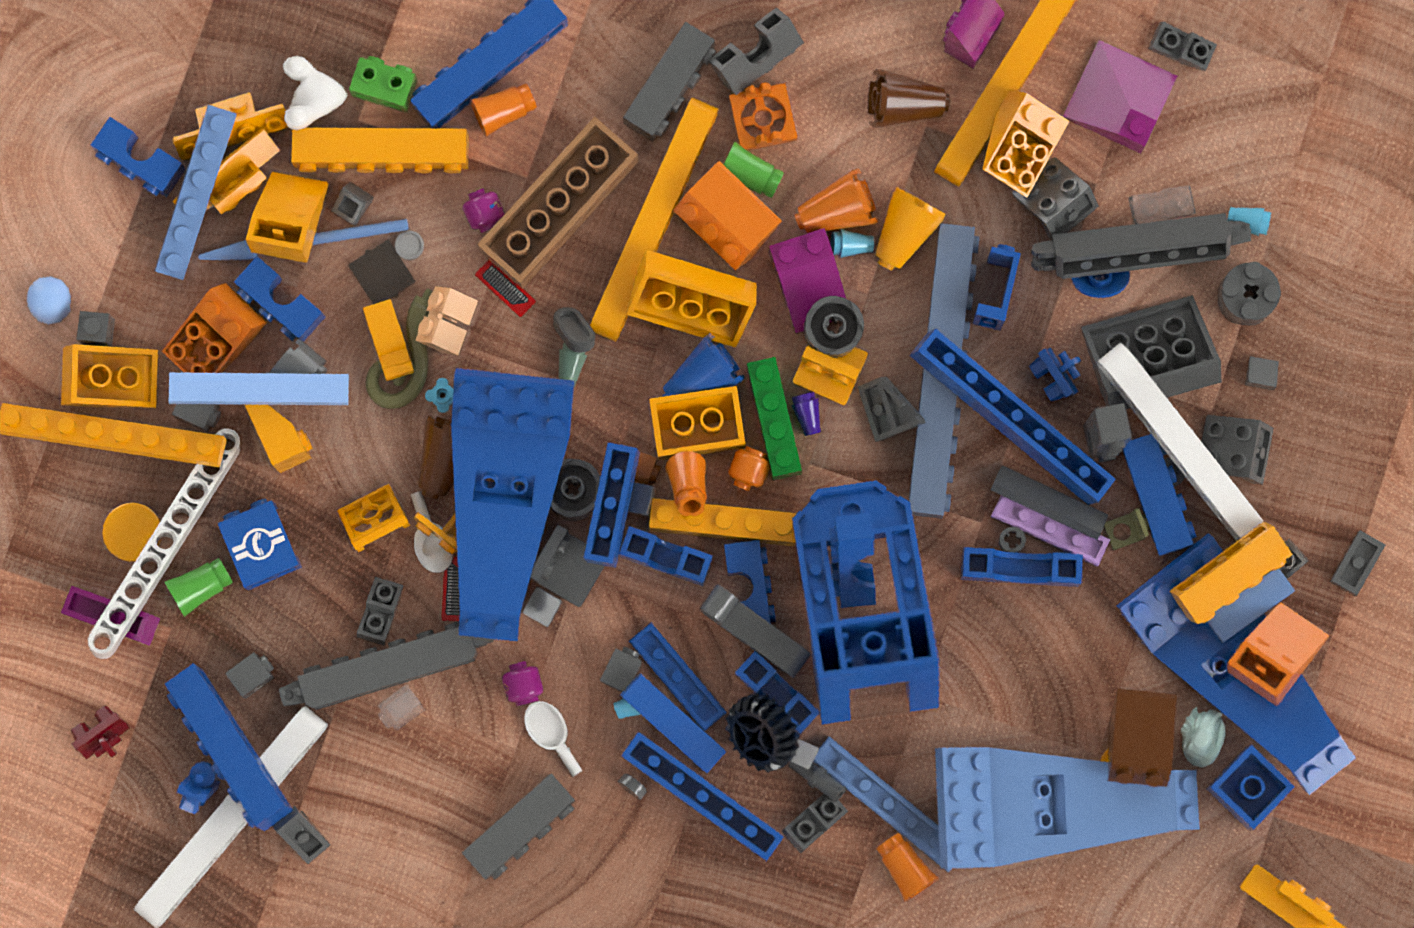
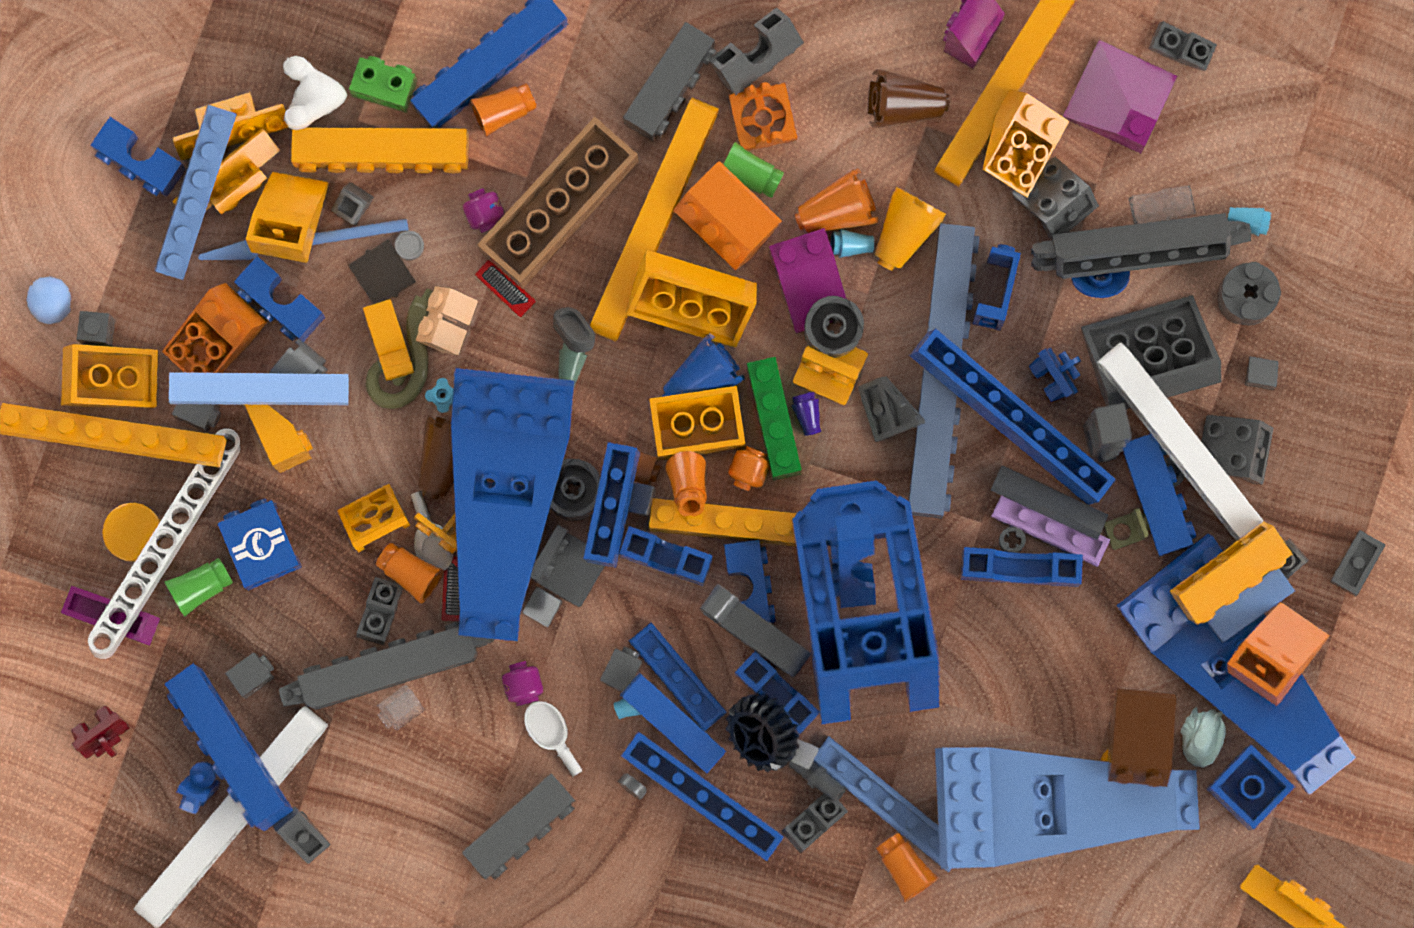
(409, 571): none -> orange plant

